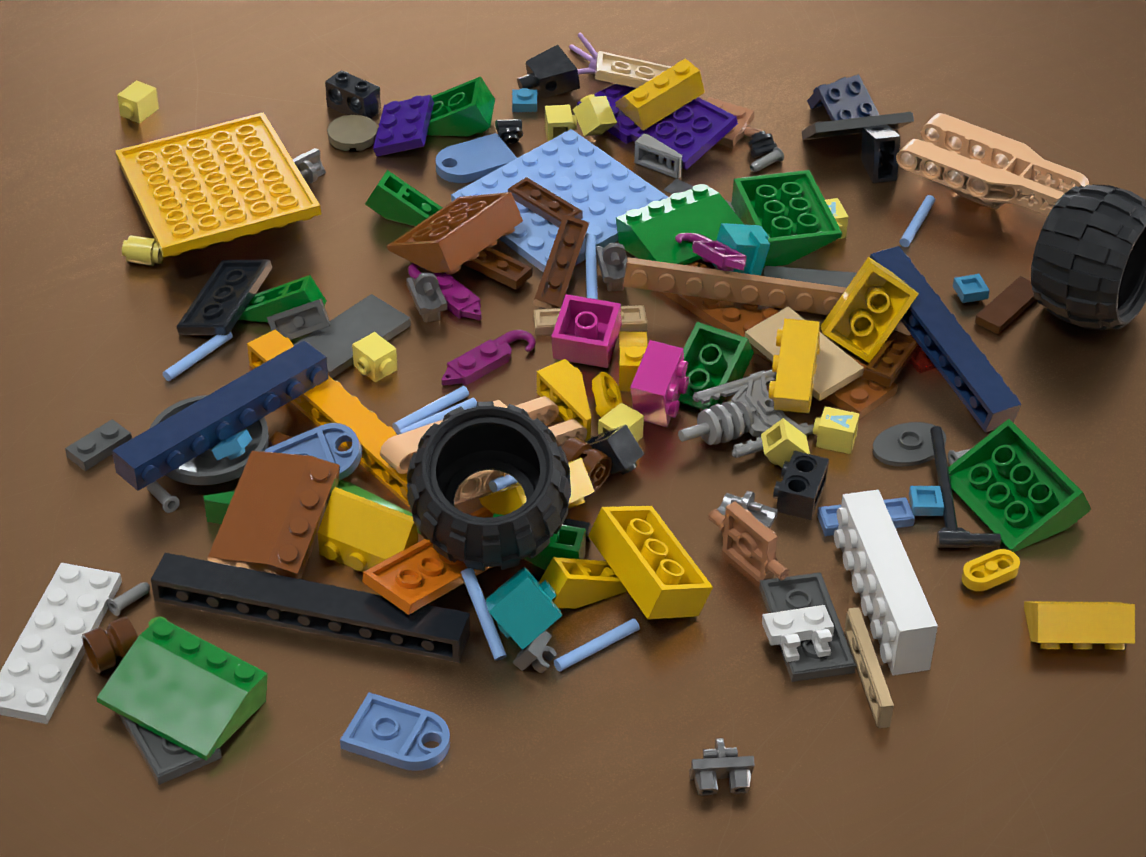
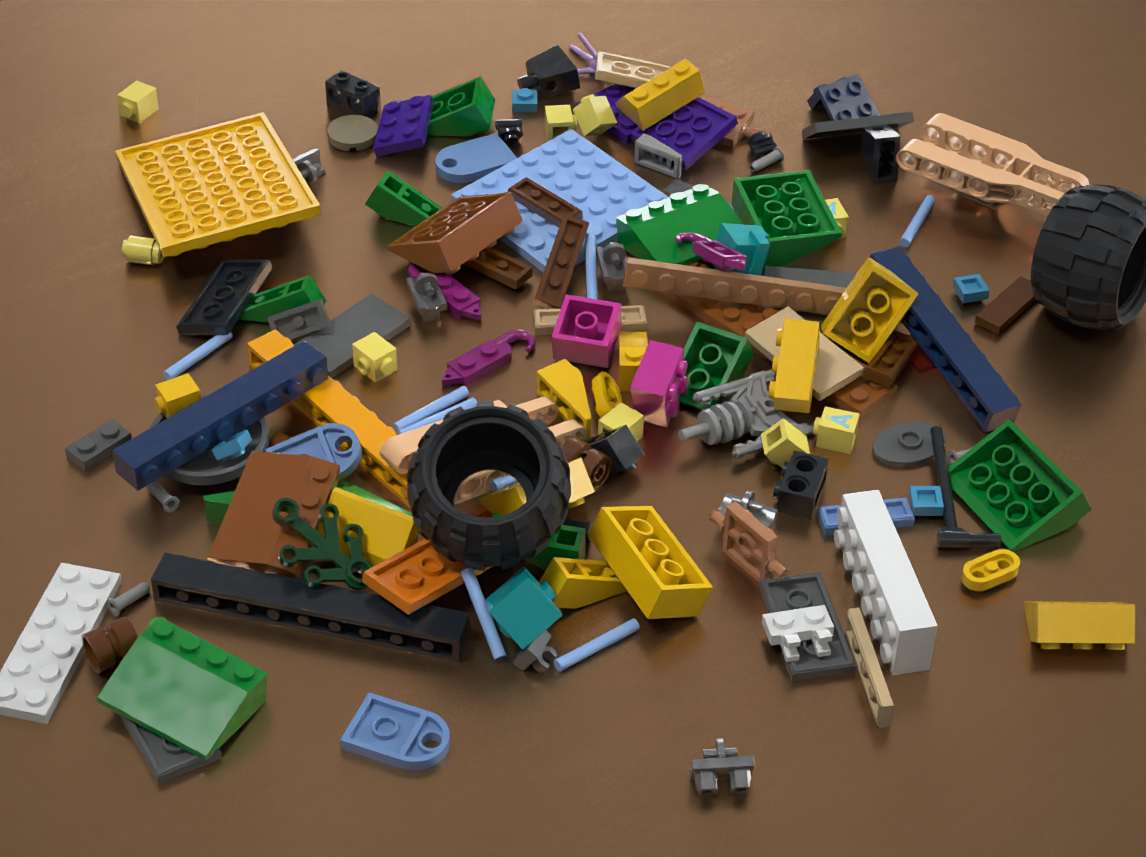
(176, 395): none -> yellow brick
(325, 548): none -> dark green plant

